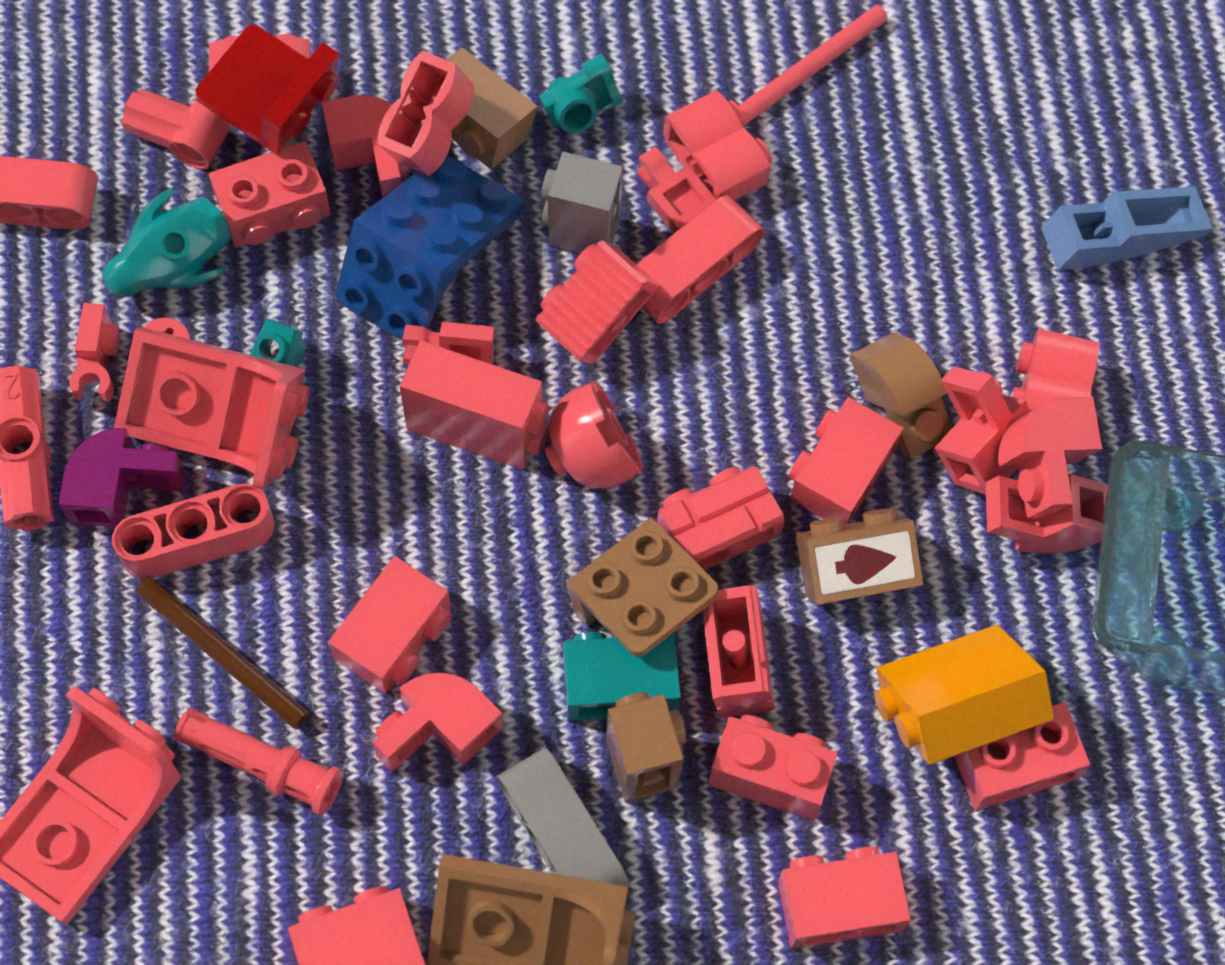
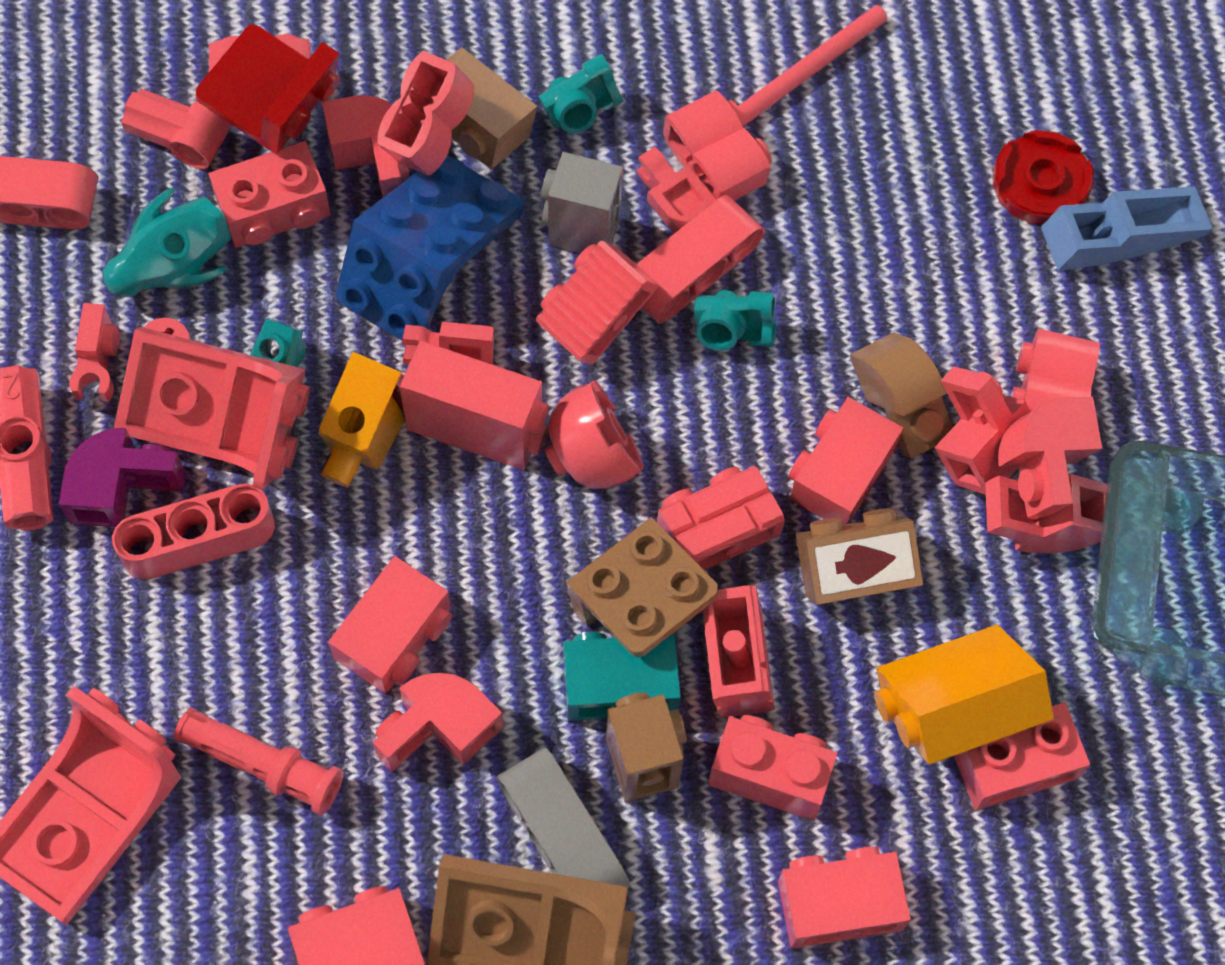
(222, 653): reddish brown bar -> none
(363, 401): none -> light orange torso
(731, 317): none -> teal plate
(1040, 190): none -> red tile

